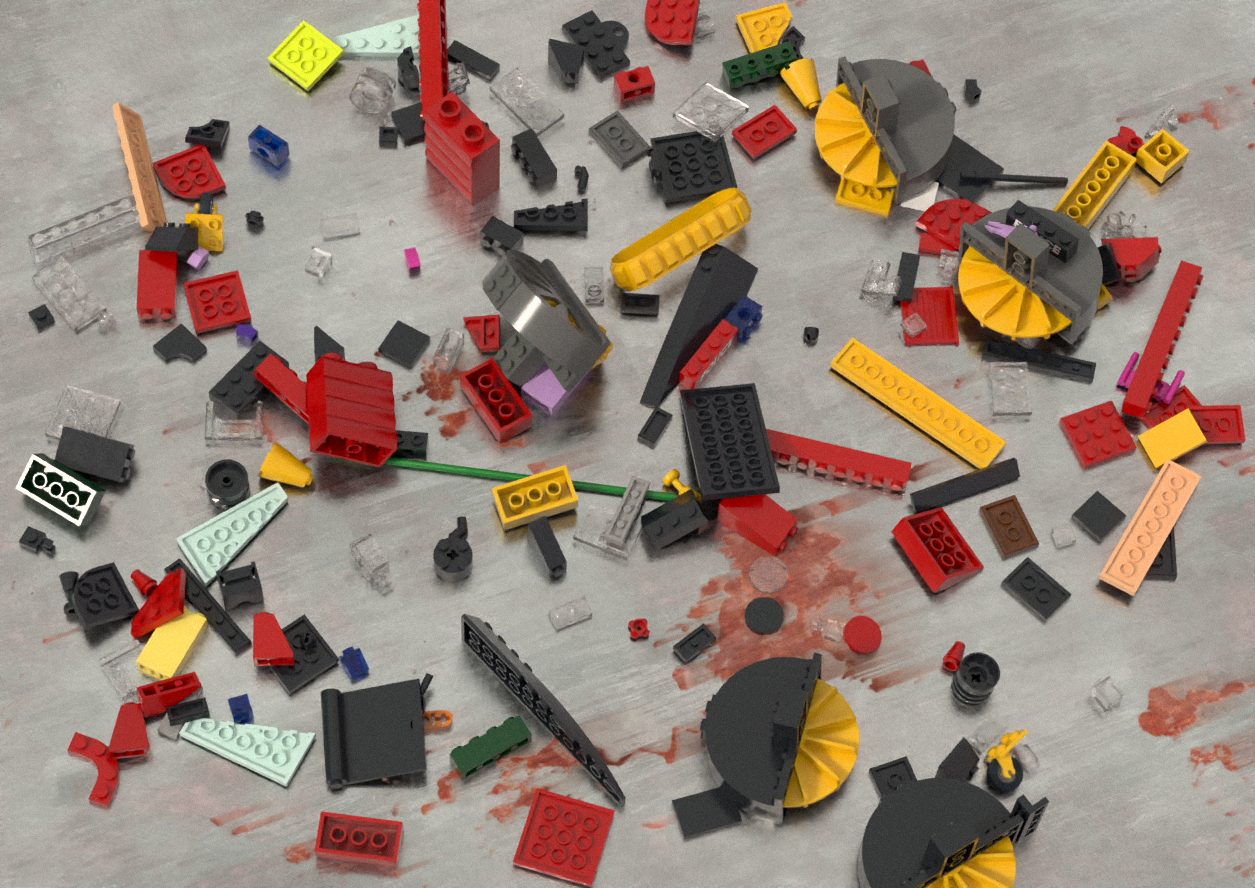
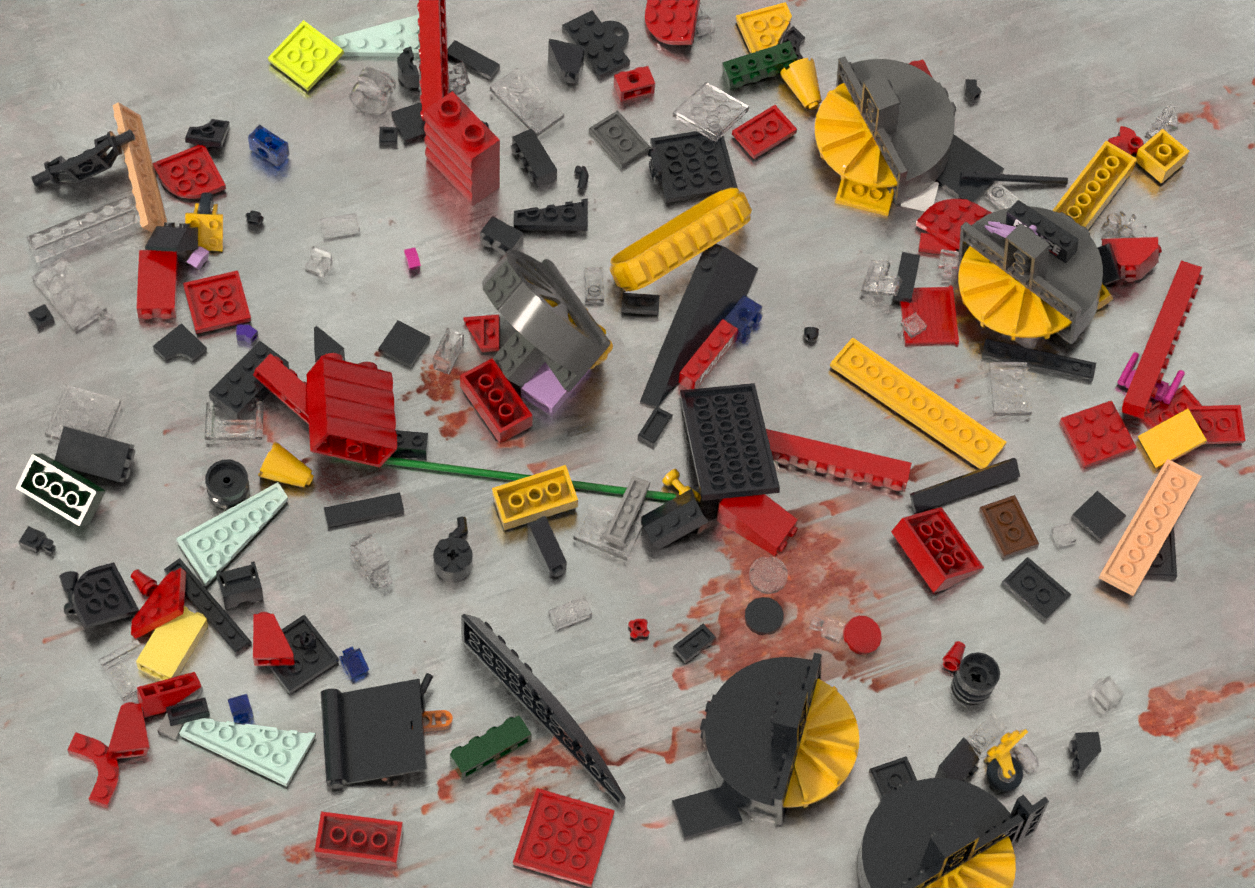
(86, 164): none -> black plate
(363, 509): none -> black tile
(1001, 196): none -> clear tile
(1086, 750): none -> black slope

